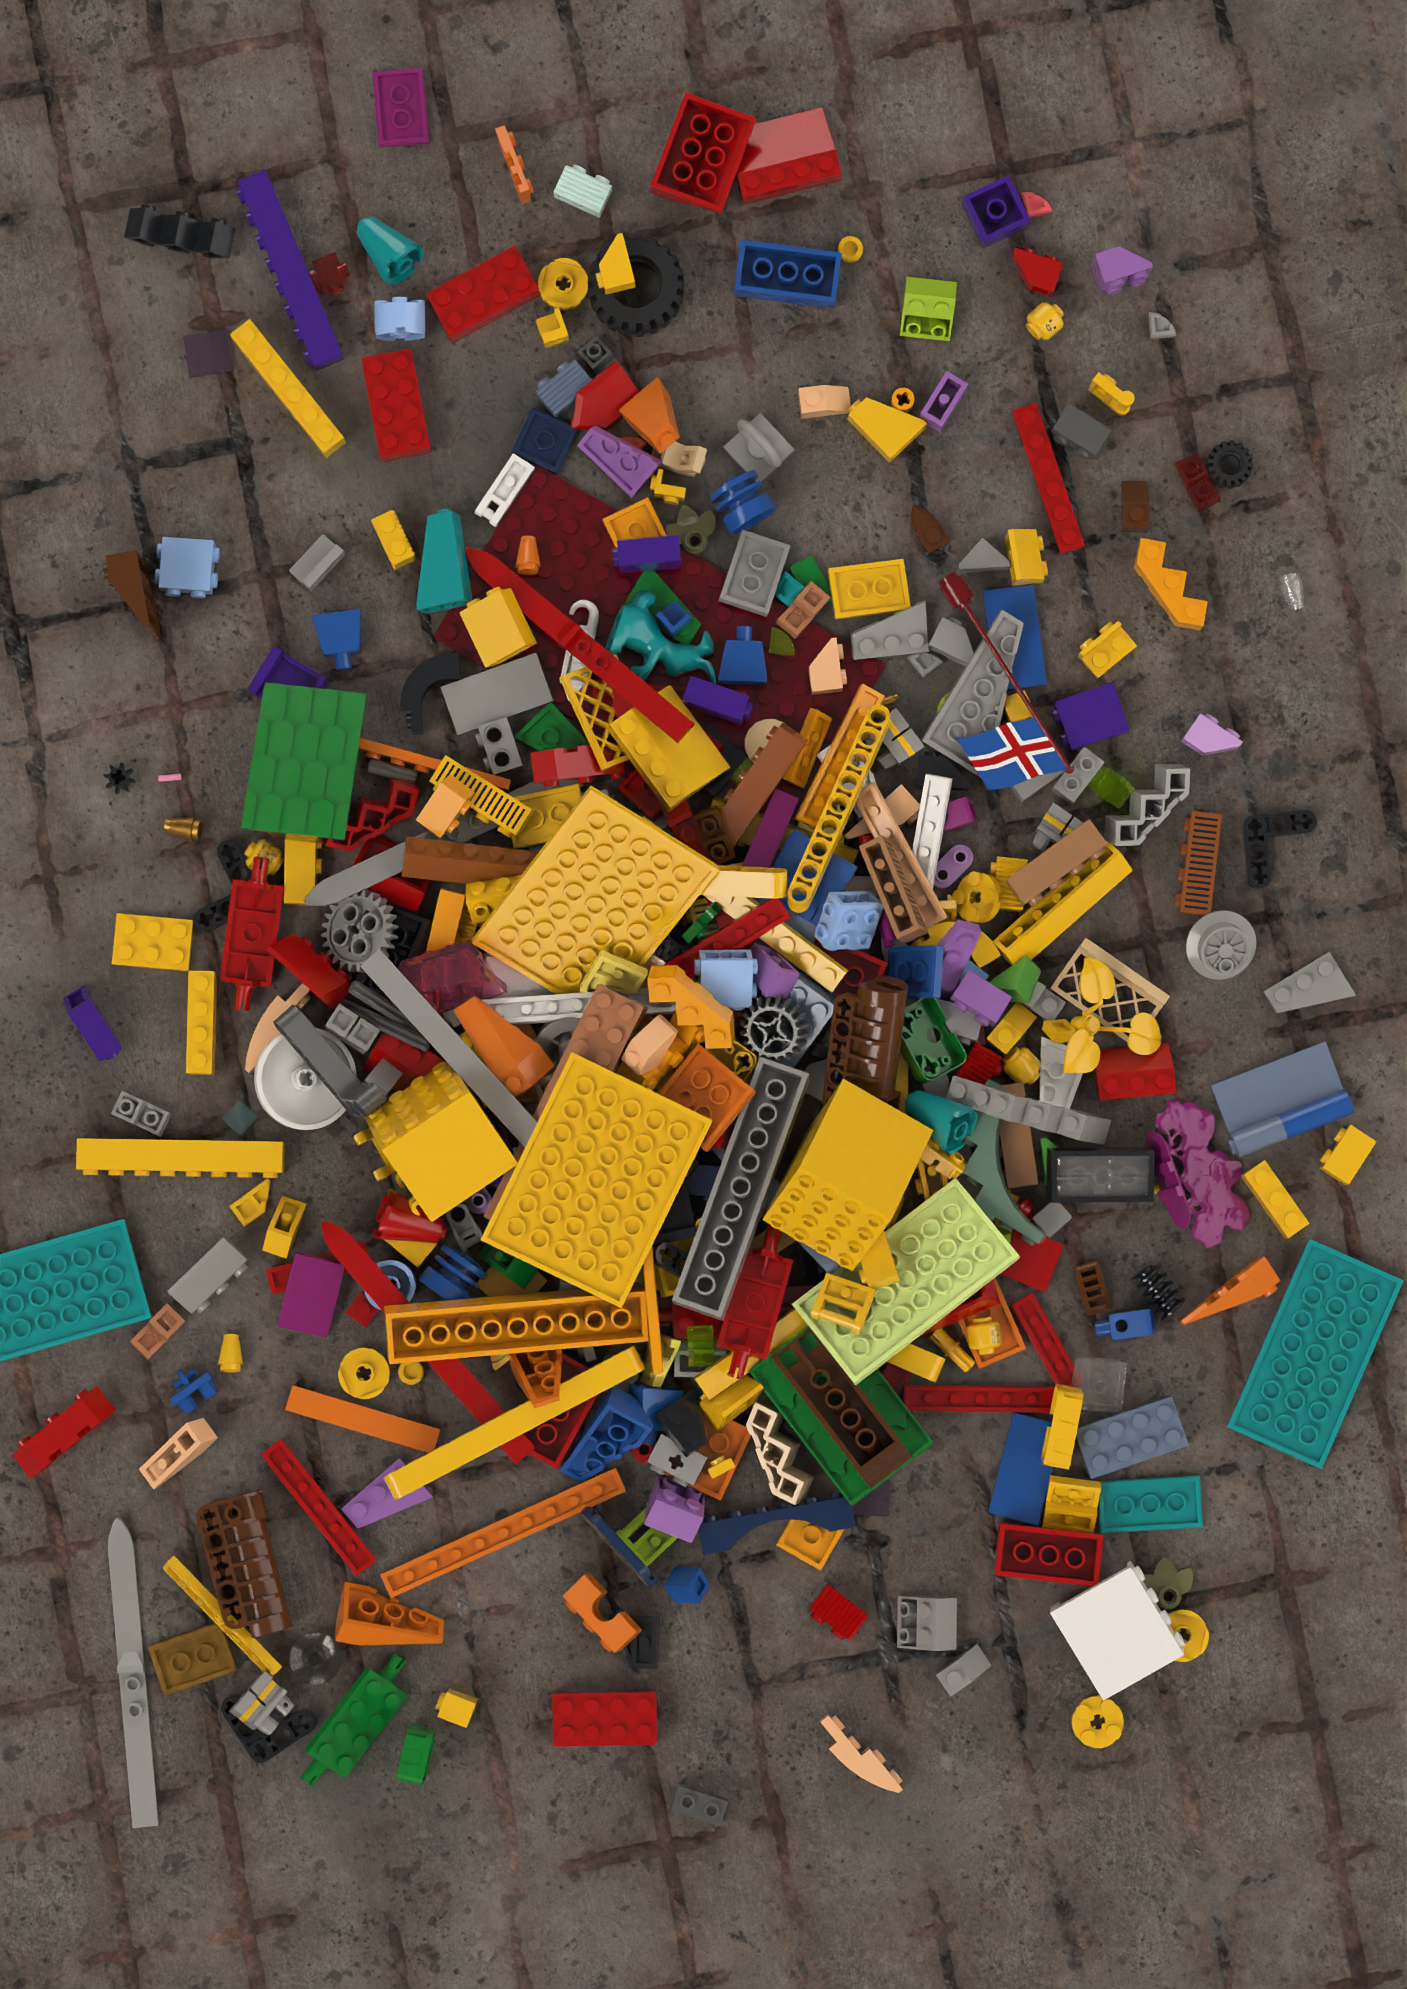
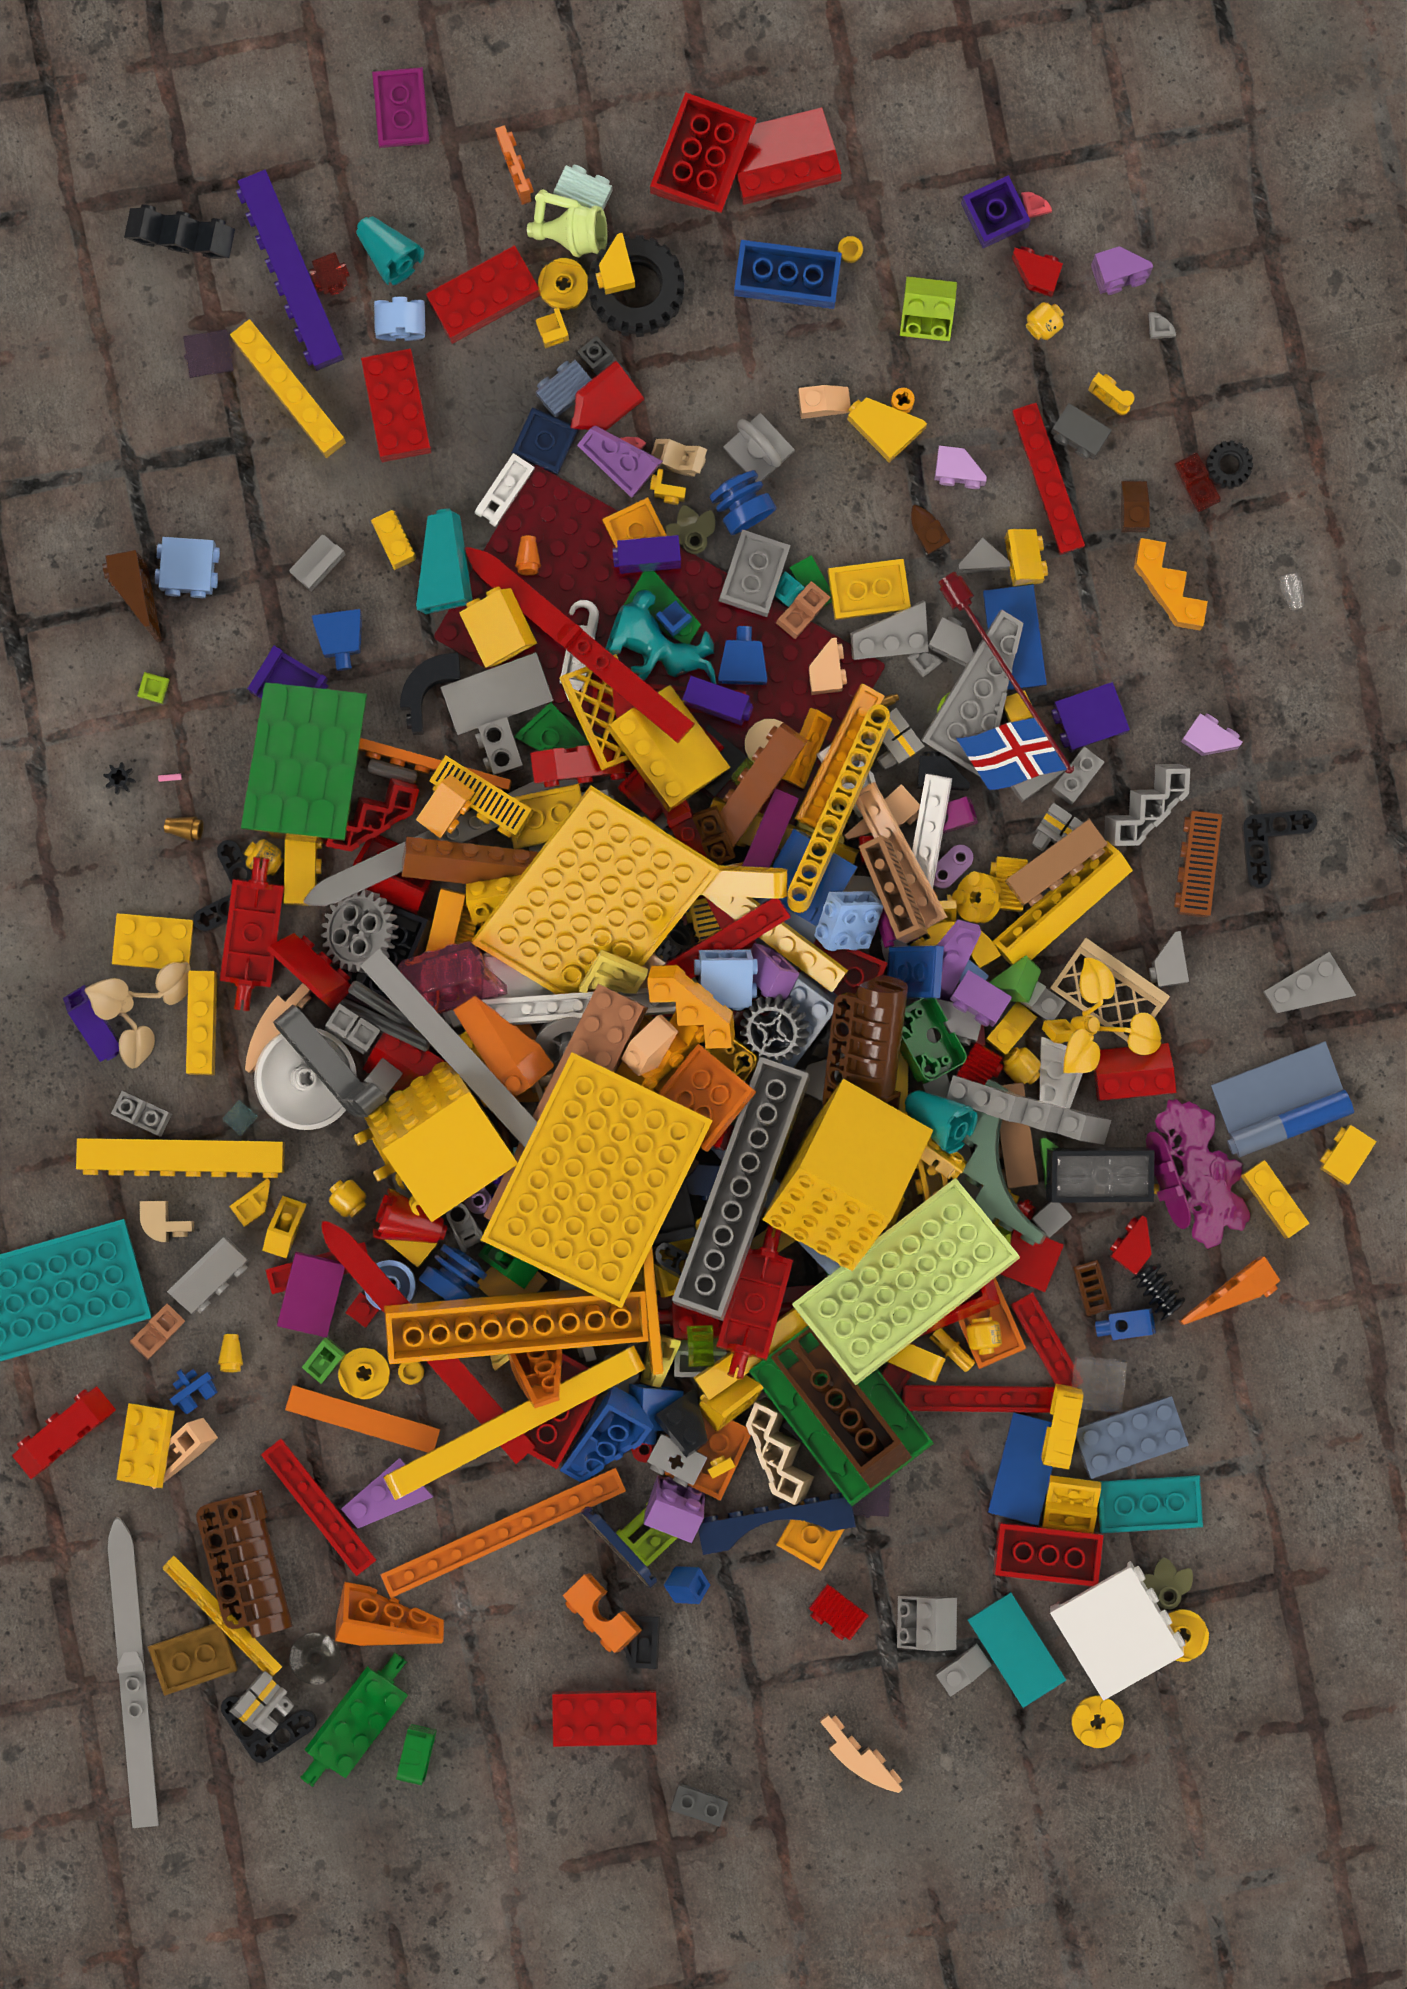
(113, 998): none -> tan plant
(145, 1445): none -> yellow plate
(153, 688): none -> lime tile
(156, 1224): none -> tan brick
(324, 1360): none -> bright green slope
(347, 1198): none -> yellow head
(456, 1707): yellow brick -> none
(577, 229): none -> yellowish green piece
(652, 416): orange slope -> none
(699, 927): green plate -> none
(780, 643): clear neon green tile -> none
(846, 1295): yellow plate -> none
(879, 1265): yellow slope -> none
(943, 401): medium lavender brick -> none
(957, 466): none -> lavender slope
(1016, 1649): none -> teal tile
(1107, 649): yellow bracket -> none
(1111, 786): clear neon green panel -> none
(1134, 1247): none -> red slope
(1170, 964): none -> light grey slope
(1221, 944): light grey wheel -> none
(1314, 1353): teal plate -> none

